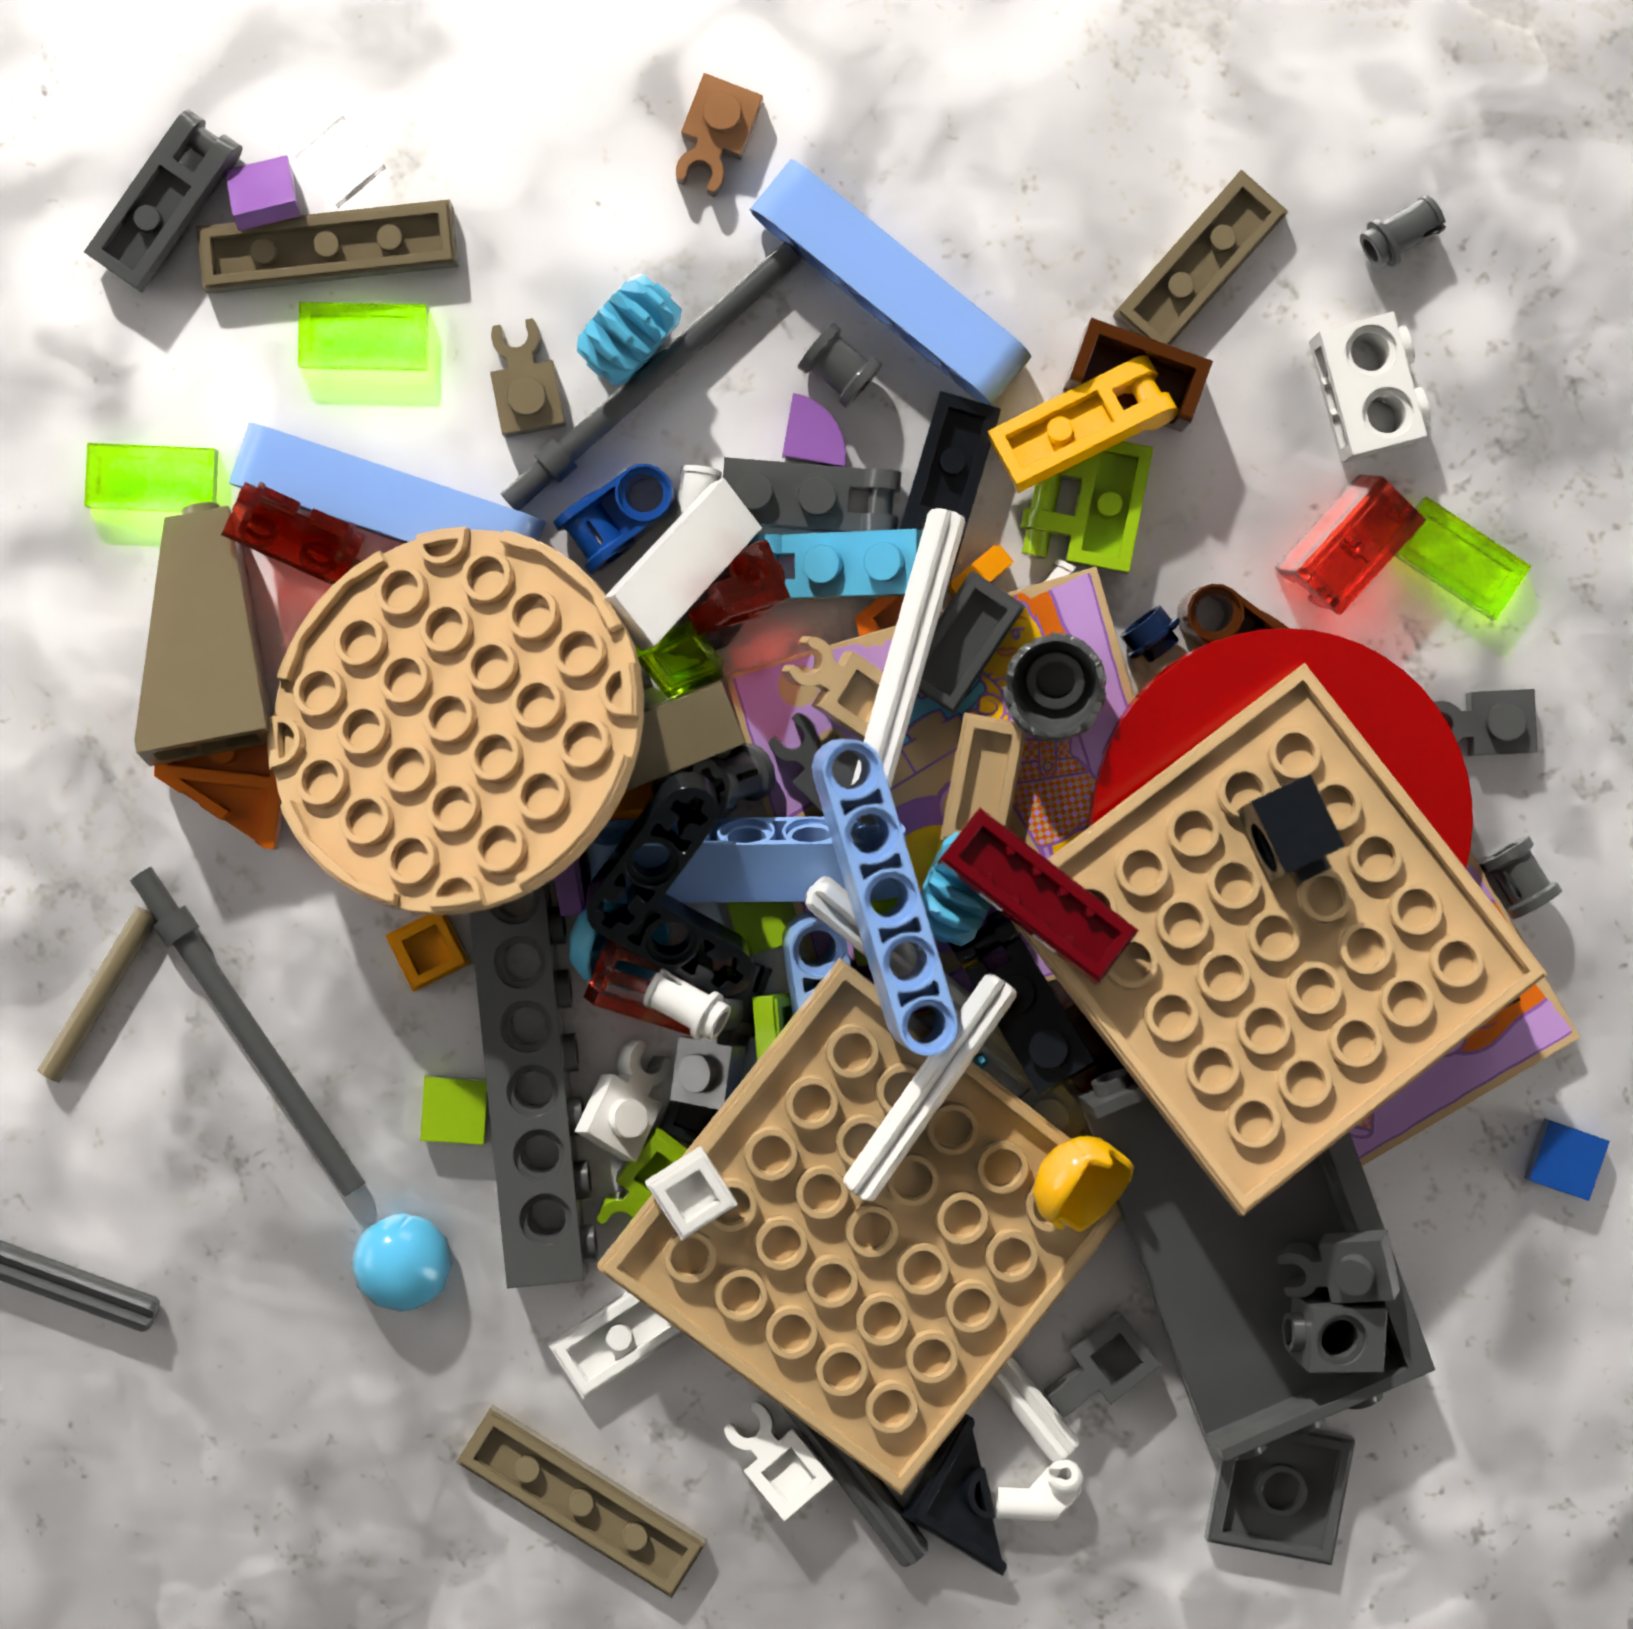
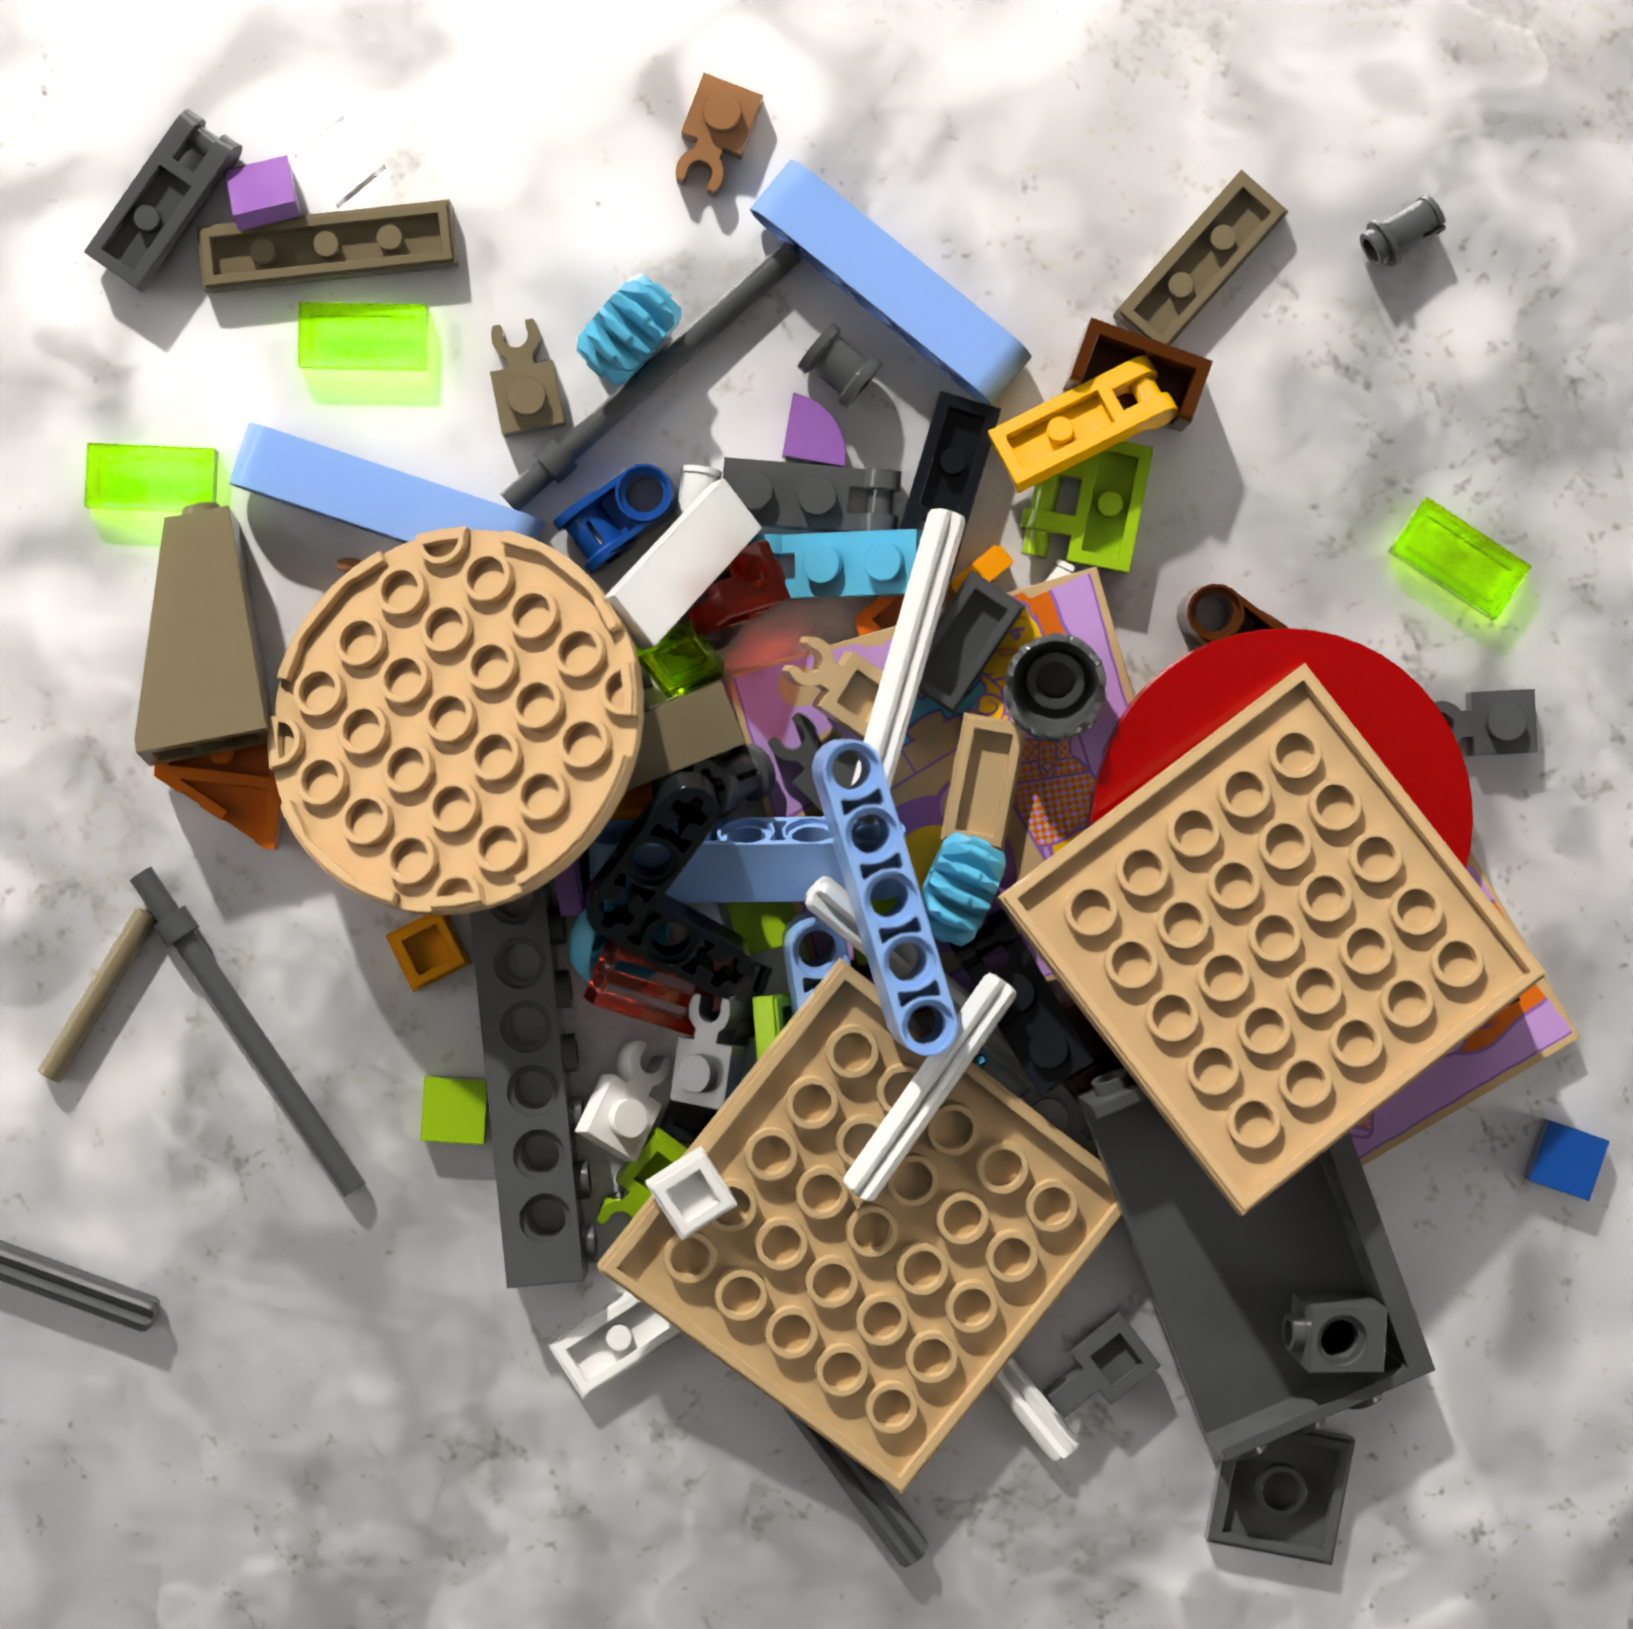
(272, 526): clear red hinge -> none
(401, 1262): medium azure hair -> none
(581, 1501): dark tan tile -> none
(688, 1005): white pin -> none
(785, 1468): white plate -> none
(956, 1500): black tile -> none
(1038, 896): dark red plate -> none
(1046, 1496): white arm -> none
(1080, 1182): yellow hair -> none
(1151, 634): dark blue plate -> none
(1292, 830): black brick -> none
(1351, 389): white brick -> none
(1351, 542): clear red hinge -> none
(1351, 1265): dark grey plate -> none
(1520, 877): dark grey bush -> none

